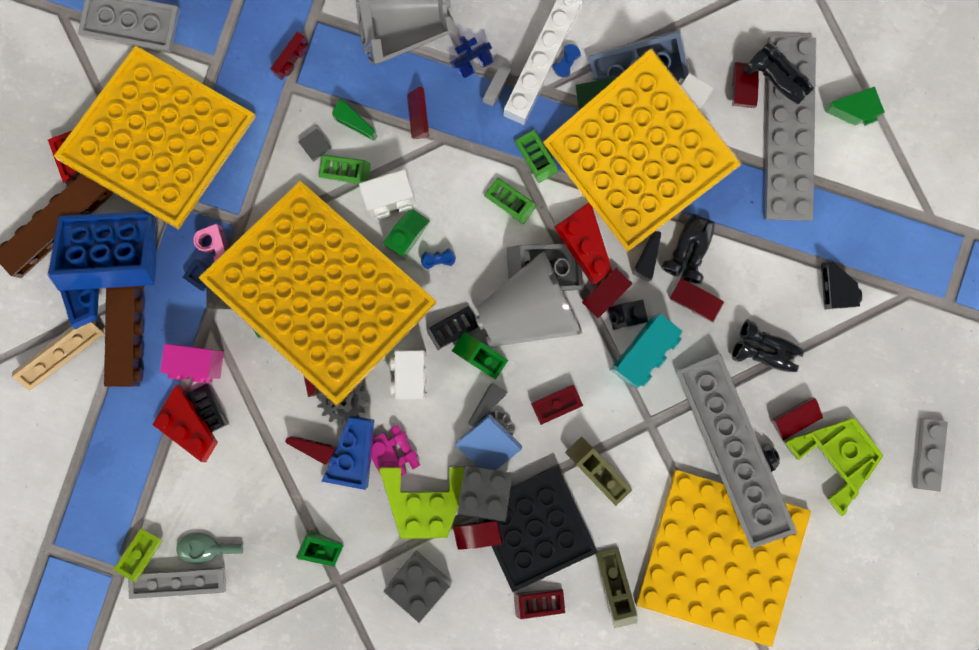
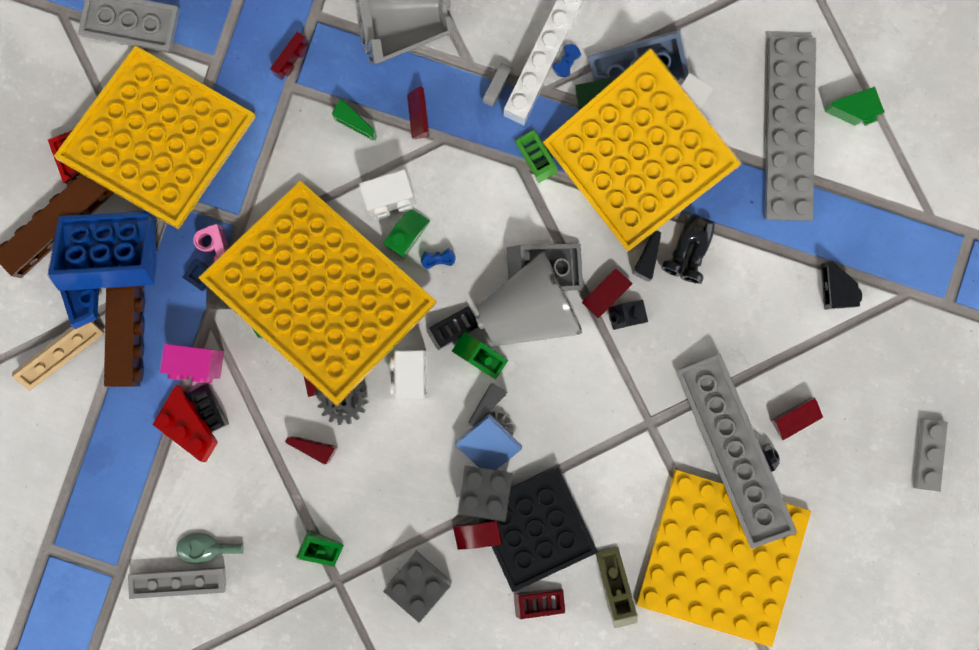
(138, 555): lime plate -> none
(314, 145): dark grey tile -> none
(353, 455): blue wing -> none
(359, 171): bright green slope -> none
(385, 456): dark pink plate -> none
(422, 512): lime wing -> none
(482, 53): clear blue hips -> none
(525, 212): bright green slope -> none
(557, 404): dark red plate -> none
(584, 241): red wing -> none
(598, 471): olive slope -> none
(647, 351): teal brick -> none
(697, 300): dark red slope -> none
(744, 350): black piece -> none
(745, 87): dark red slope -> none
(780, 72): black piece -> none
(849, 453): lime wing -> none

